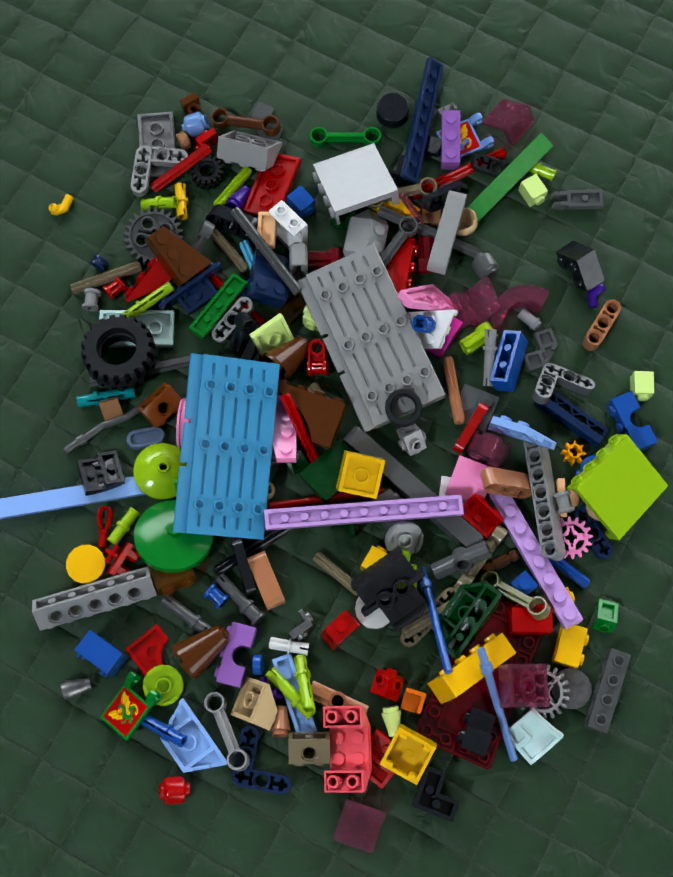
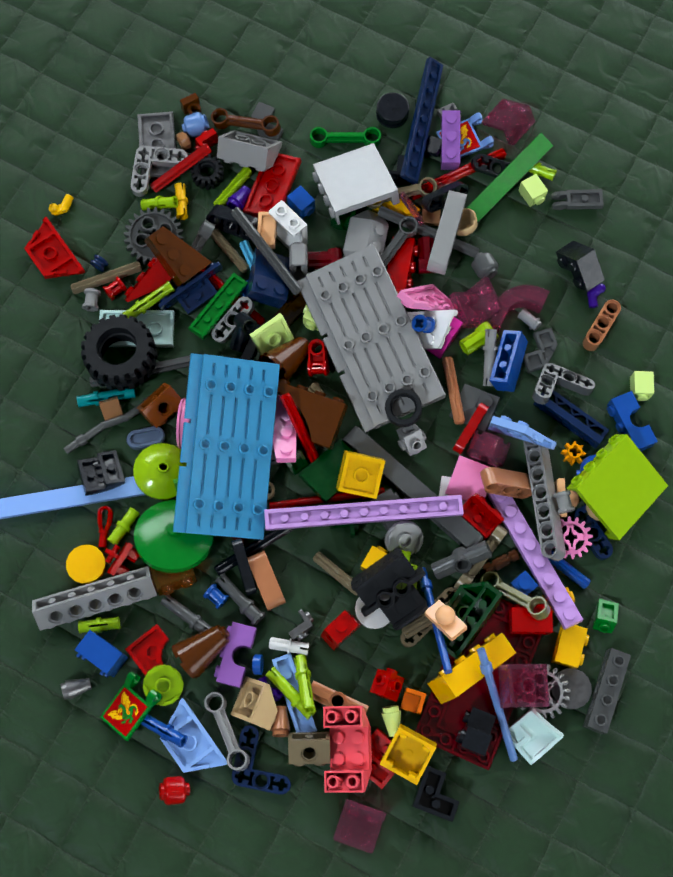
(51, 253): none -> red wing
(85, 626): none -> lime pin
(445, 620): none -> light nougat tile

